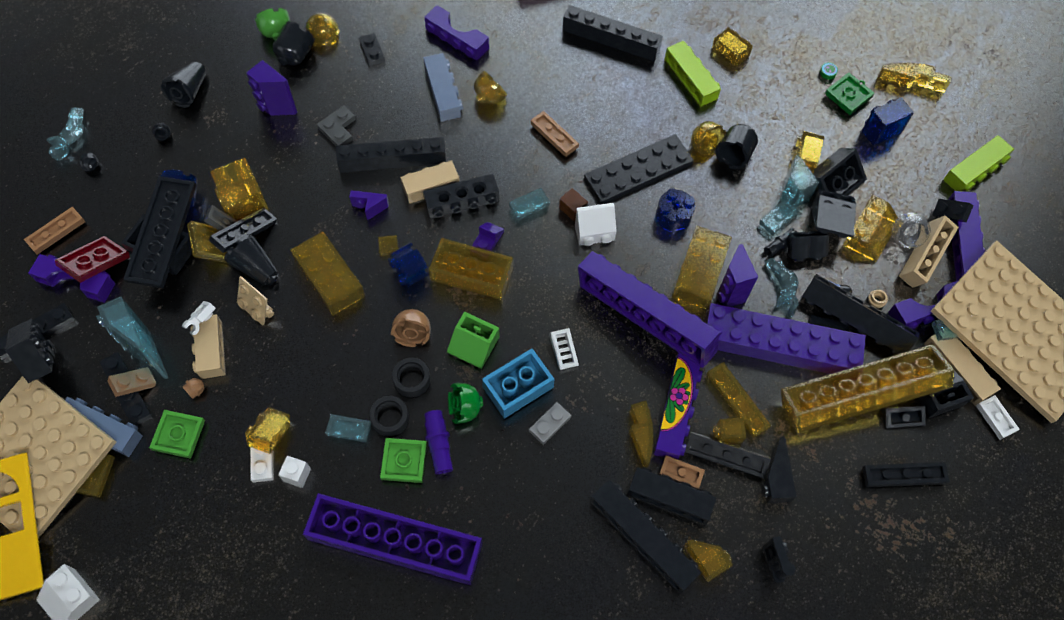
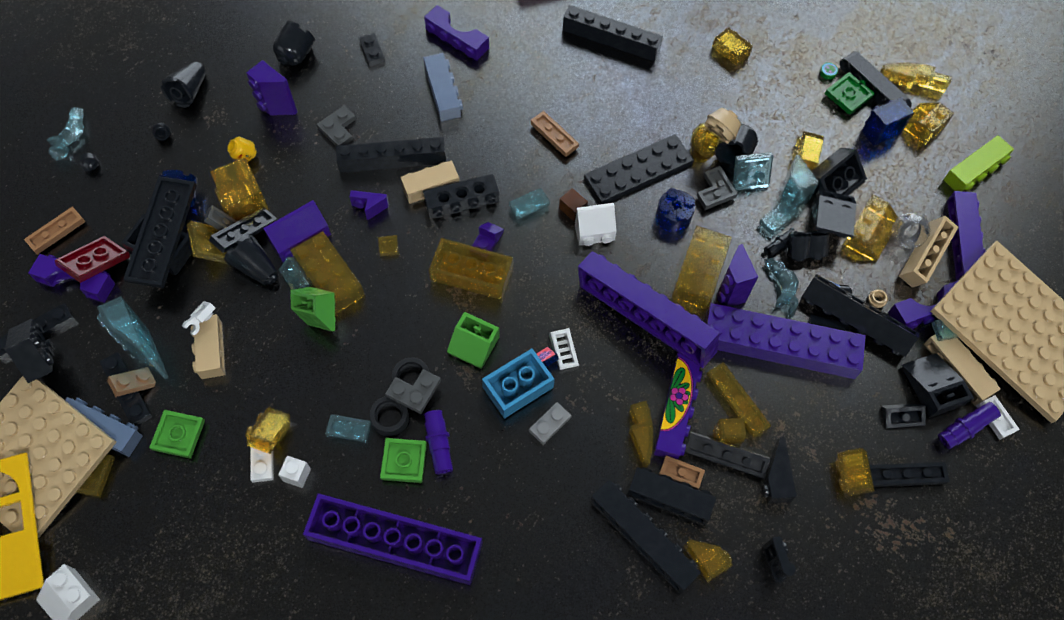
(194, 387): medium nougat plate -> none
(241, 148): none -> yellow head
(253, 301): tan hinge -> none
(271, 22): bright green cylinder -> none
(294, 274): none -> clear light blue plate
(296, 229): none -> dark purple slope
(314, 307): none -> bright green slope
(323, 28): clear yellow cylinder -> none
(408, 264): clear blue brick -> none
(411, 328): medium nougat cylinder -> none
(415, 396): none -> dark grey plate
(464, 402): green cylinder -> none
(488, 90): clear yellow cylinder -> none
(547, 356): none -> tile
(692, 73): lime brick -> none
(719, 190): none -> dark grey plate
(723, 124): none -> tan cone
(752, 171): none -> clear light blue plate
(854, 471): none -> clear yellow brick
(863, 70): none -> beam
(867, 388): clear yellow brick -> none
(928, 121): none -> clear yellow slope
(953, 210): black plate -> none
(969, 425): none -> dark purple piece

